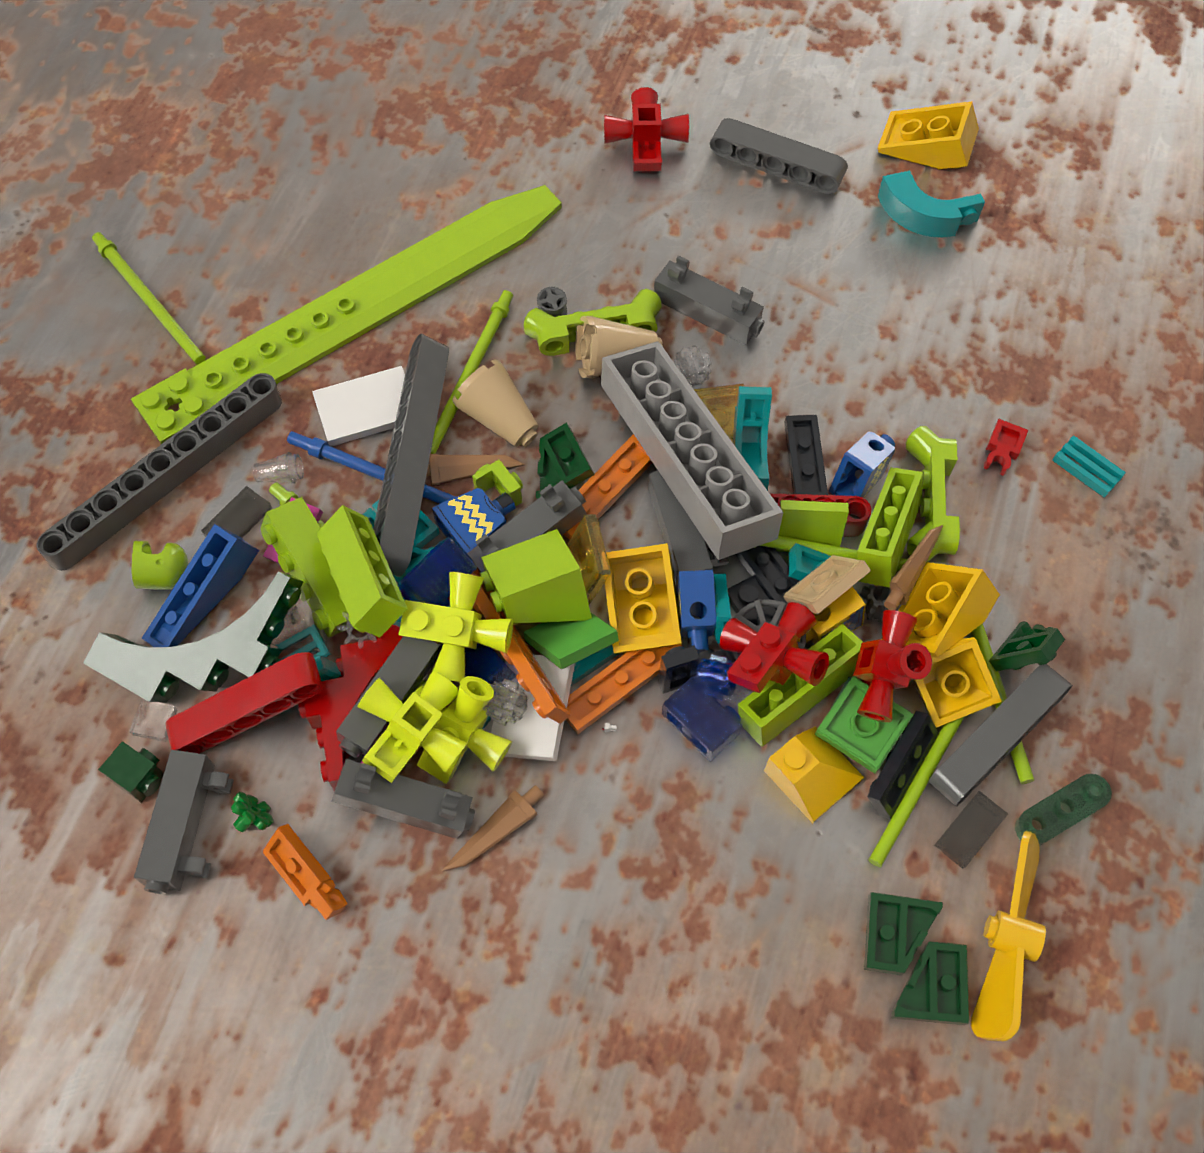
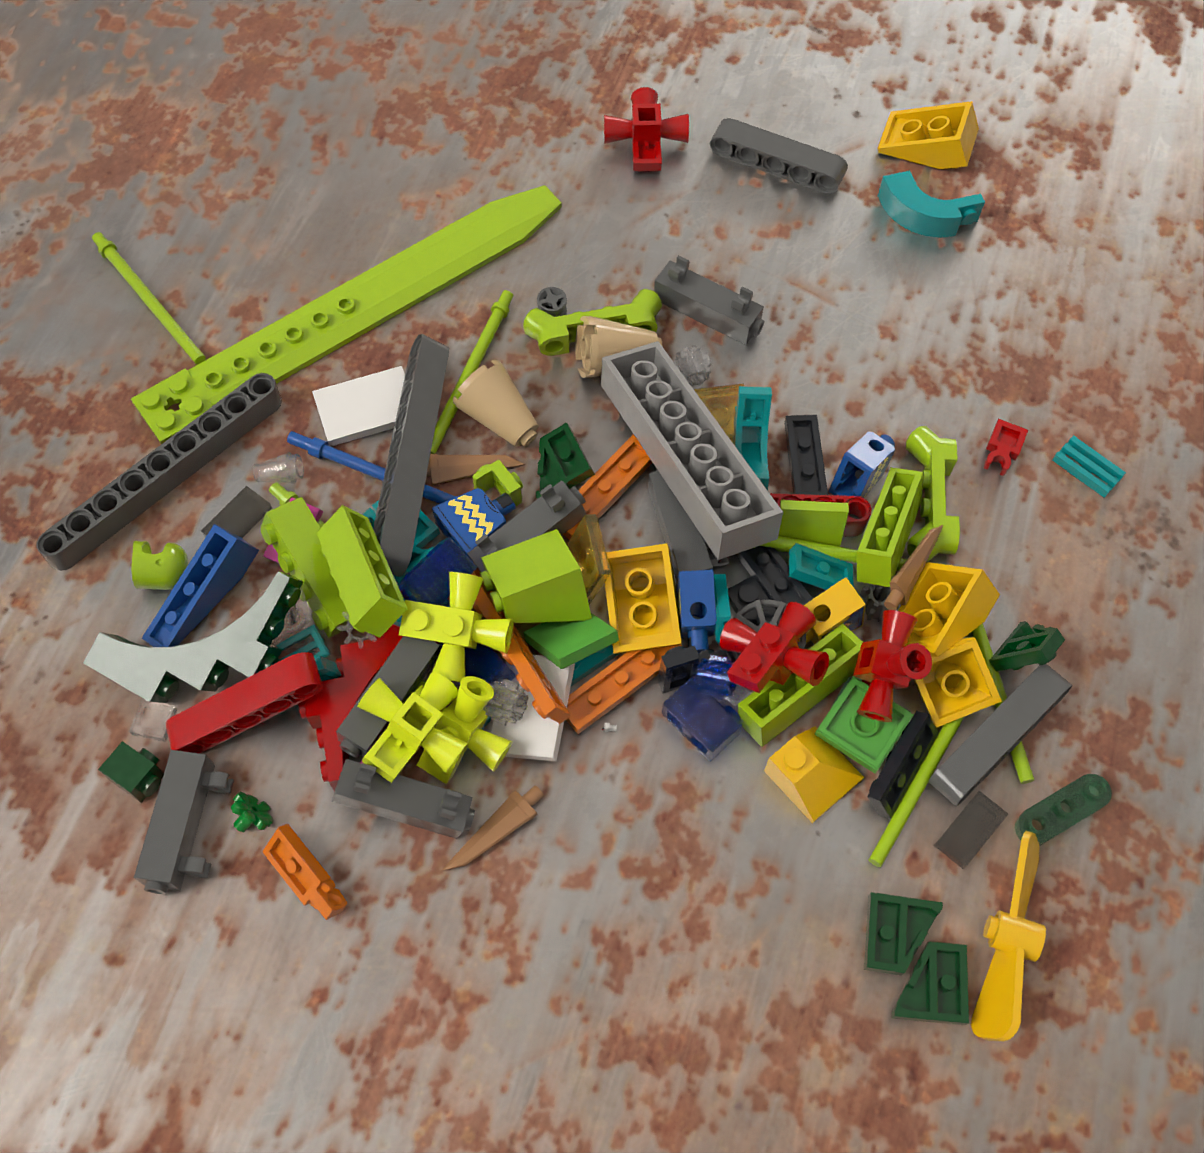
(827, 582): tan tile -> none

